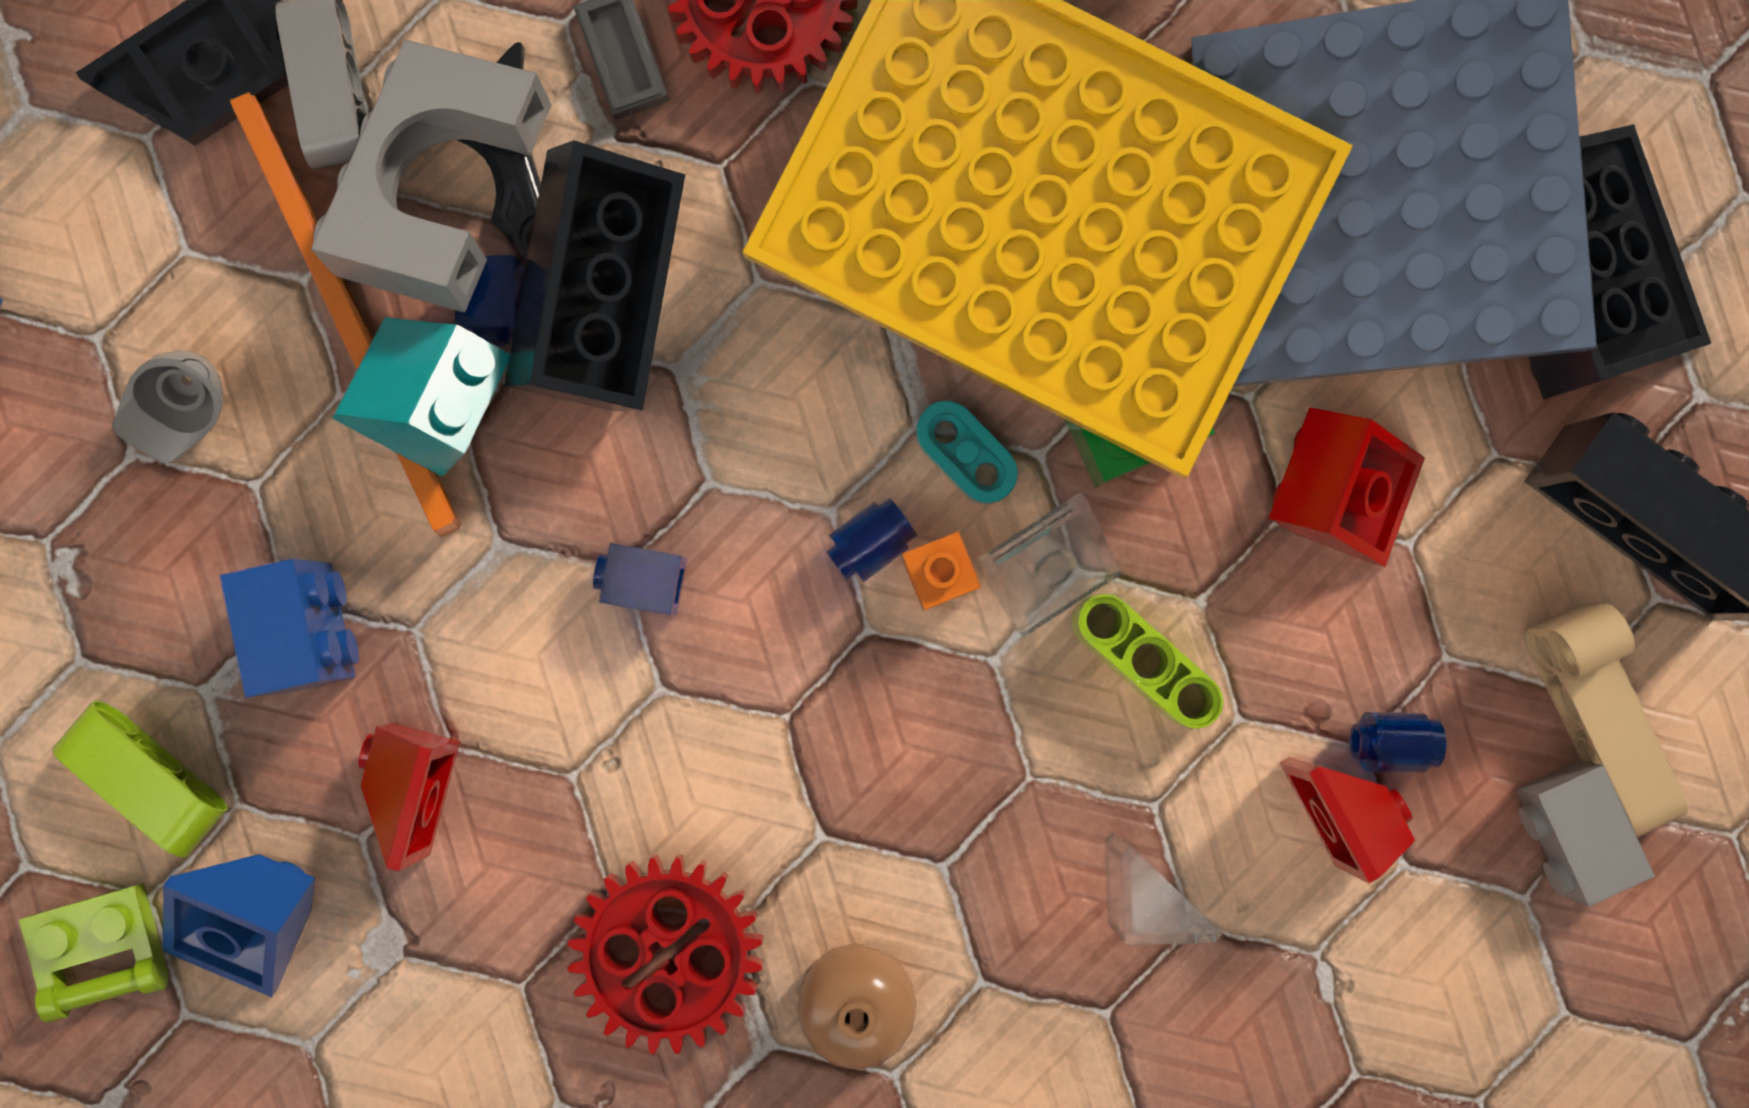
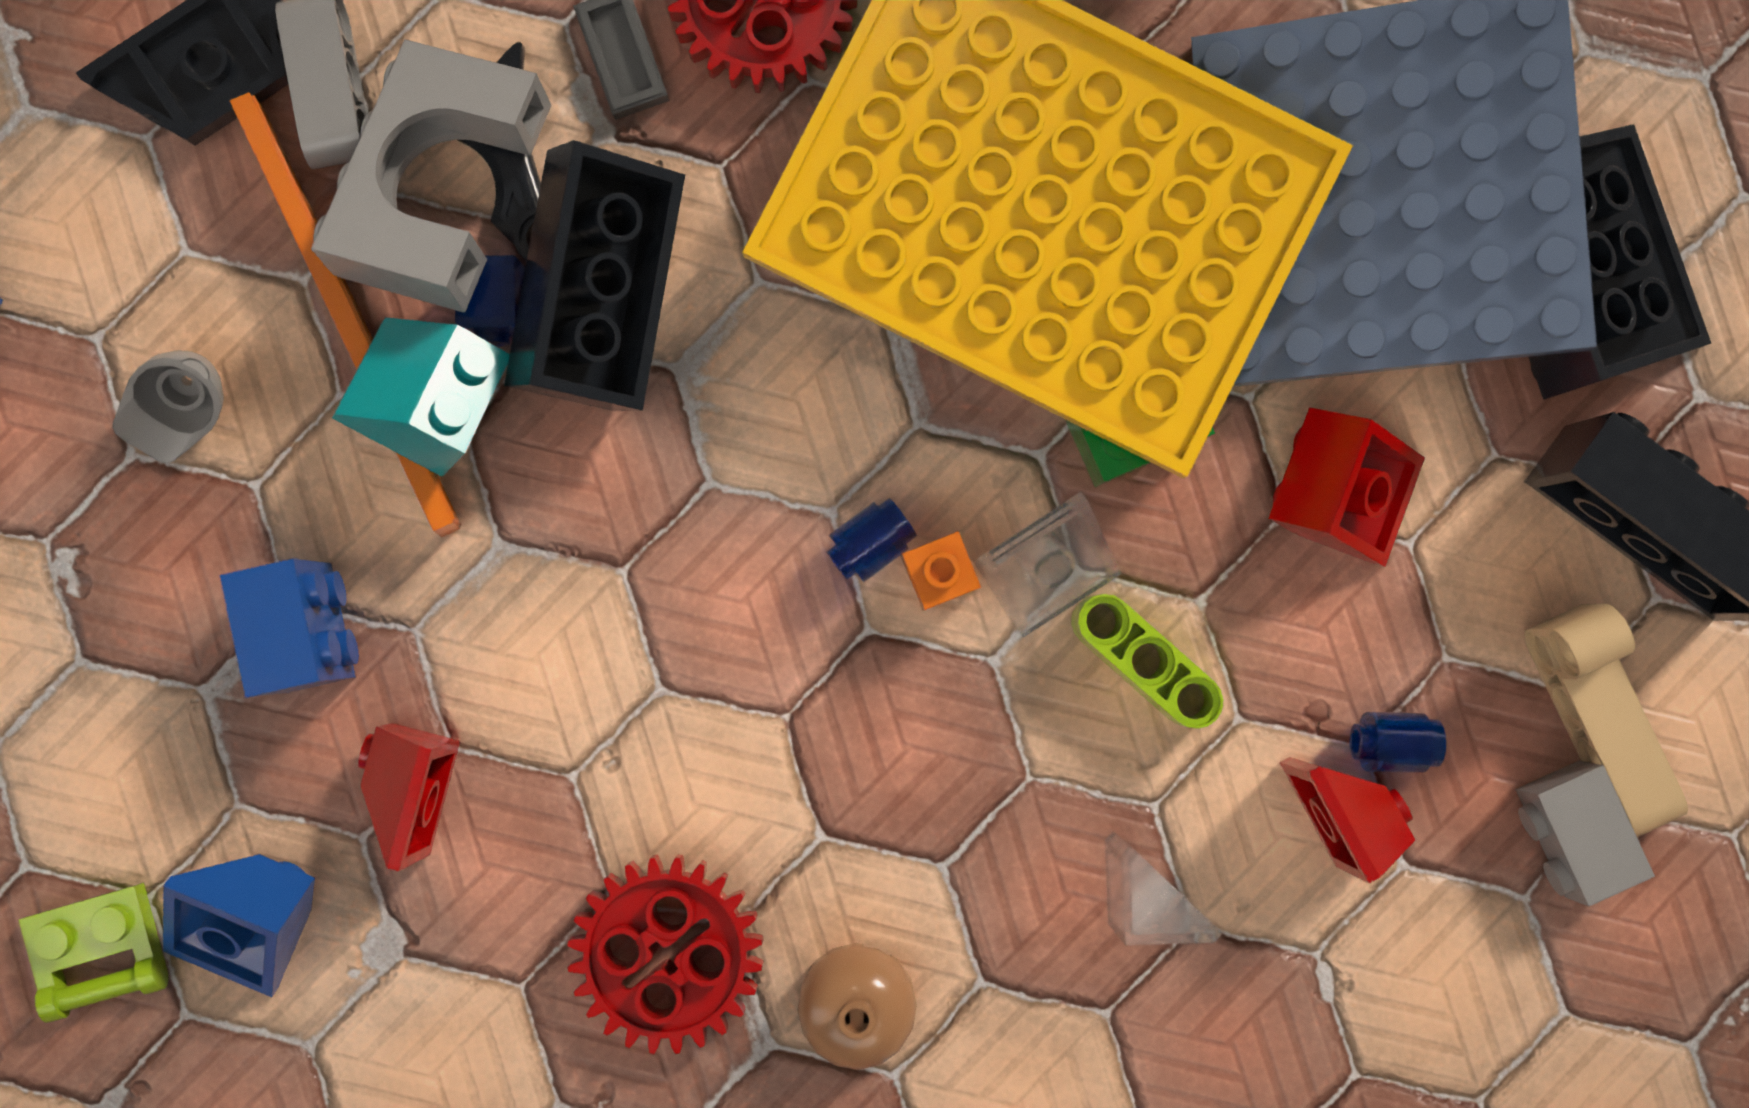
(140, 778): lime beam -> none
(640, 579): clear blue brick -> none
(969, 450): teal plate -> none

